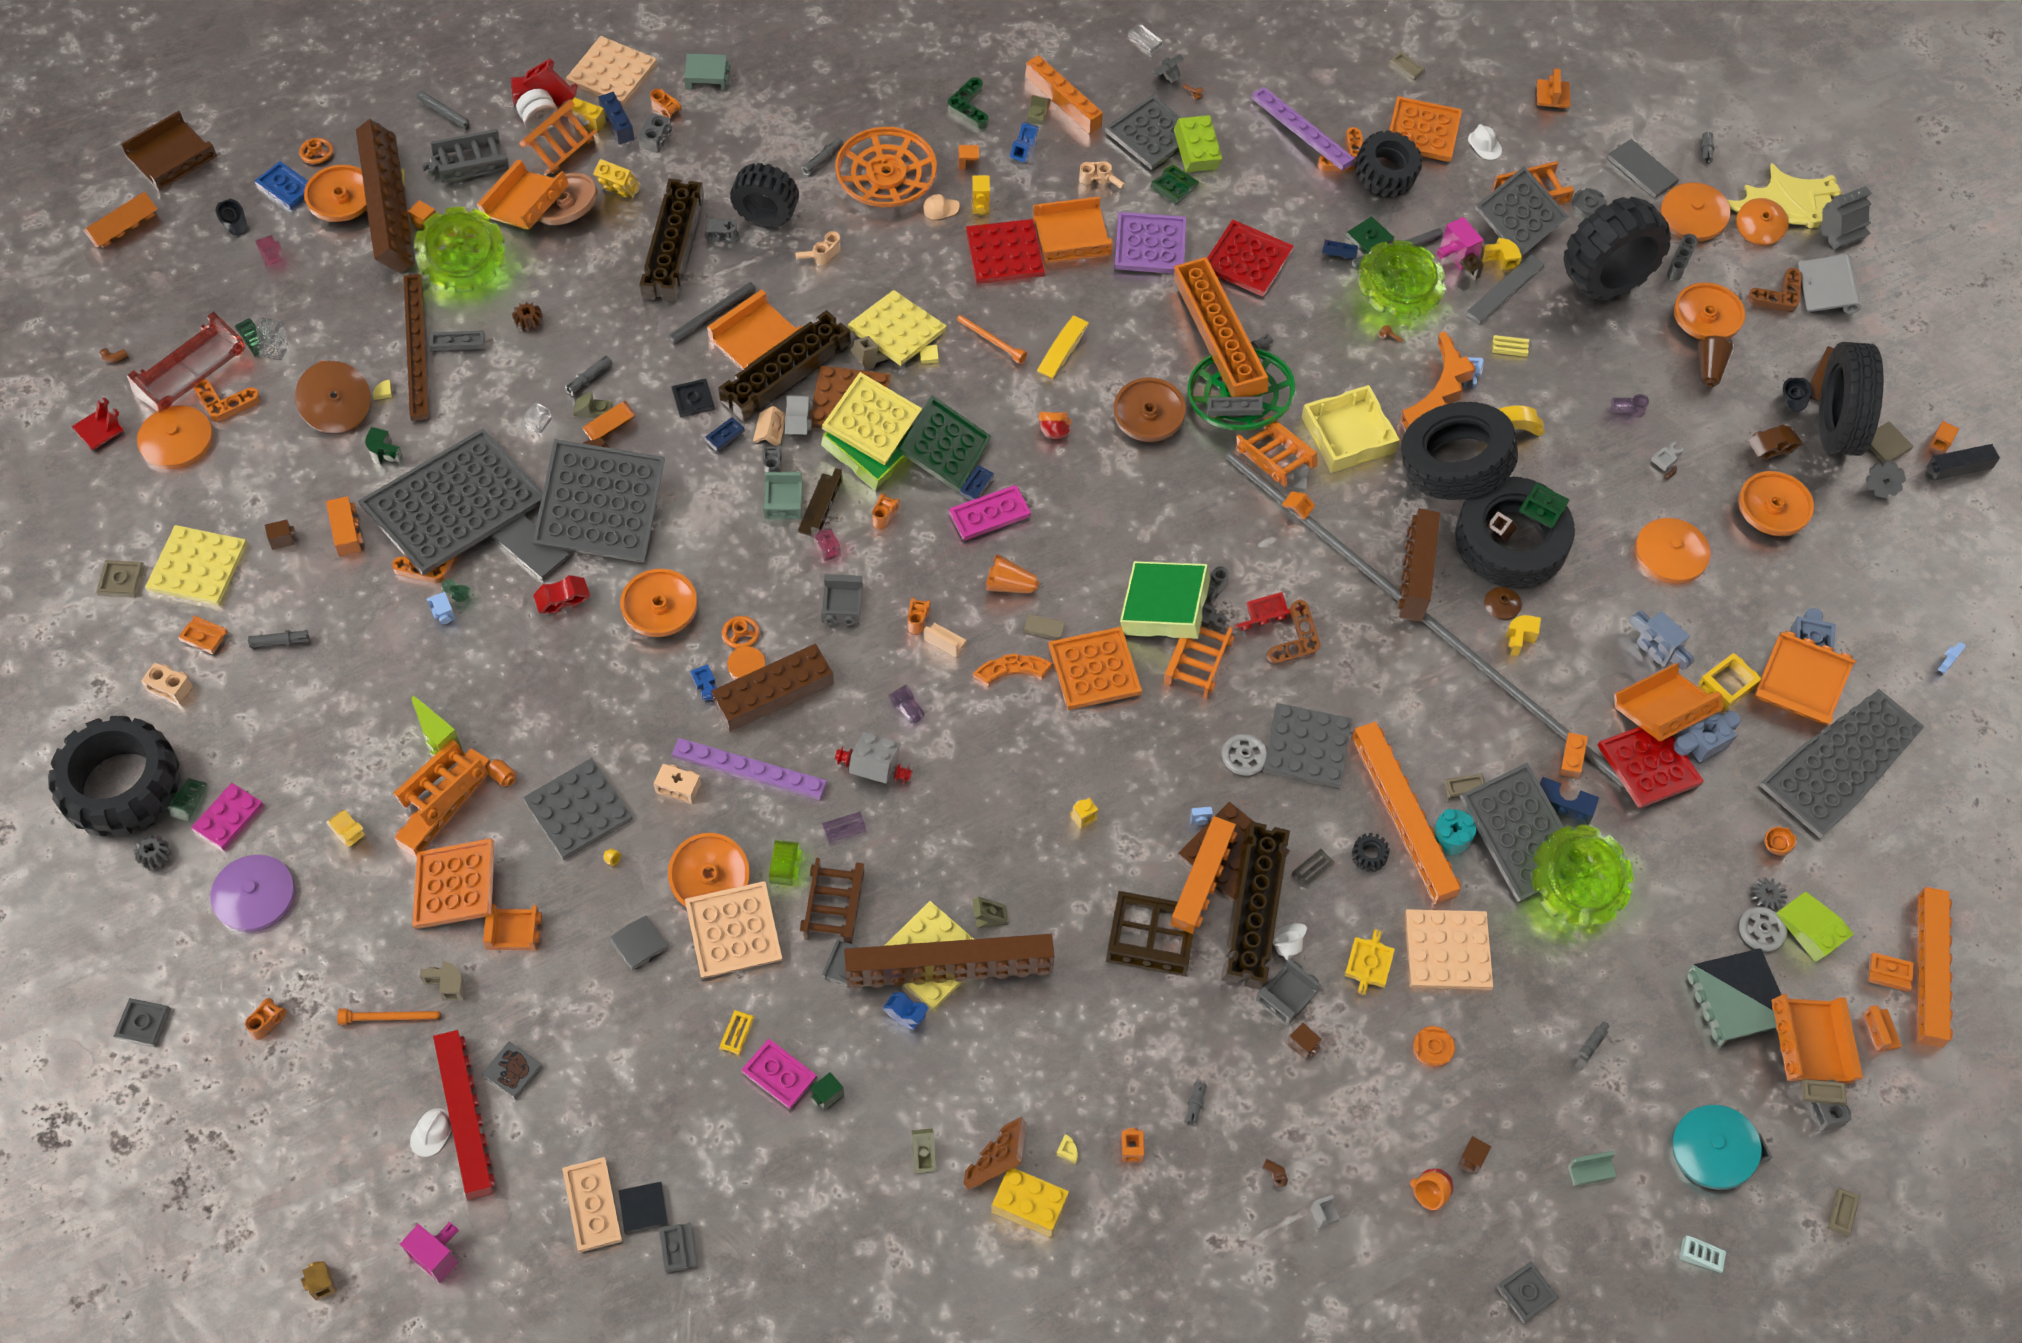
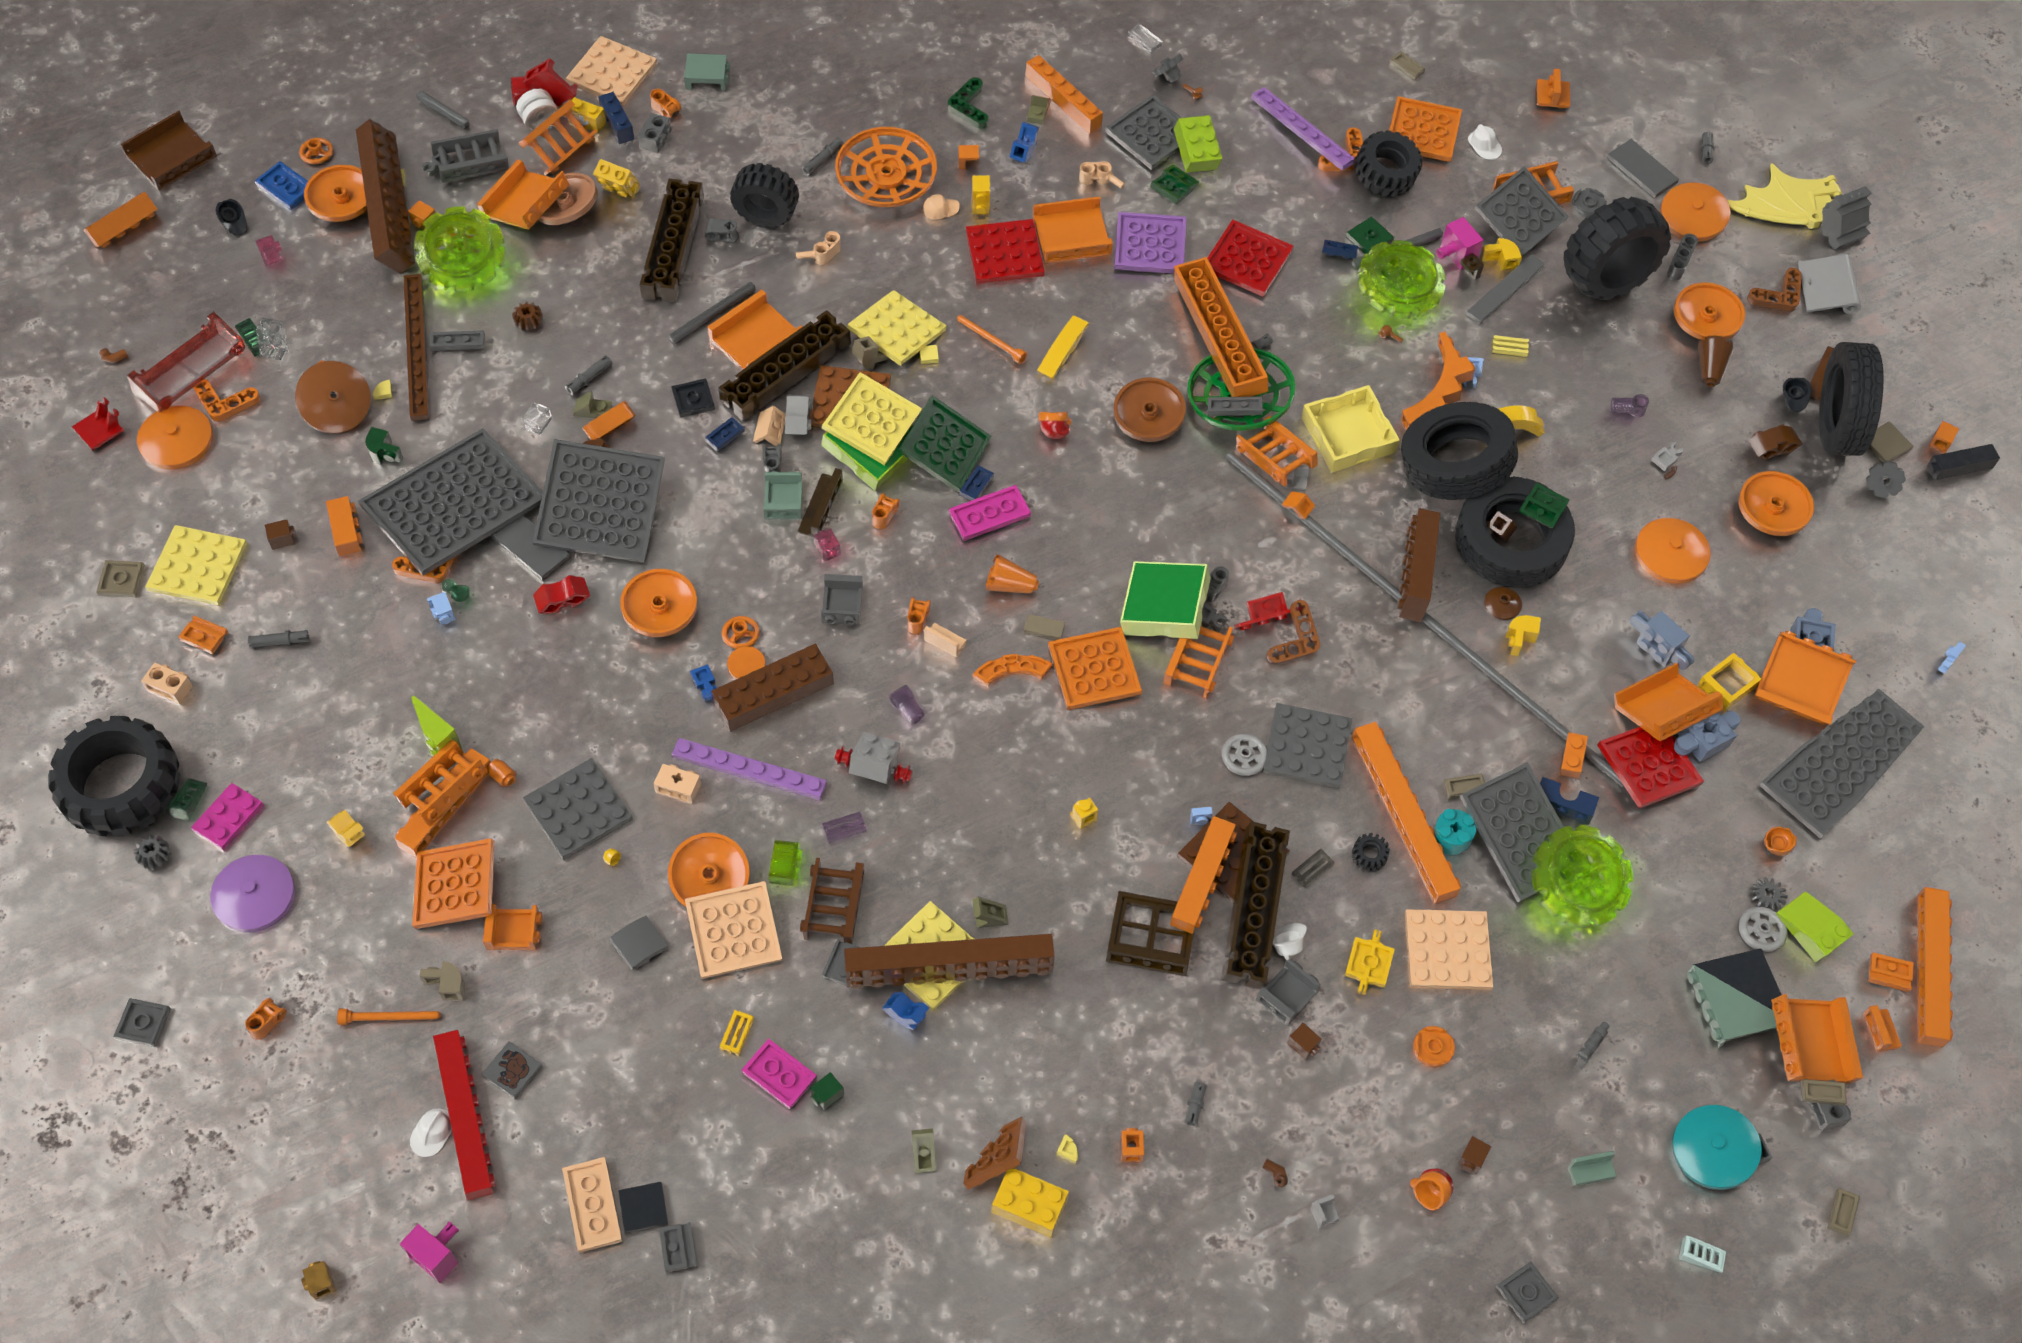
(1758, 229): orange dish -> none

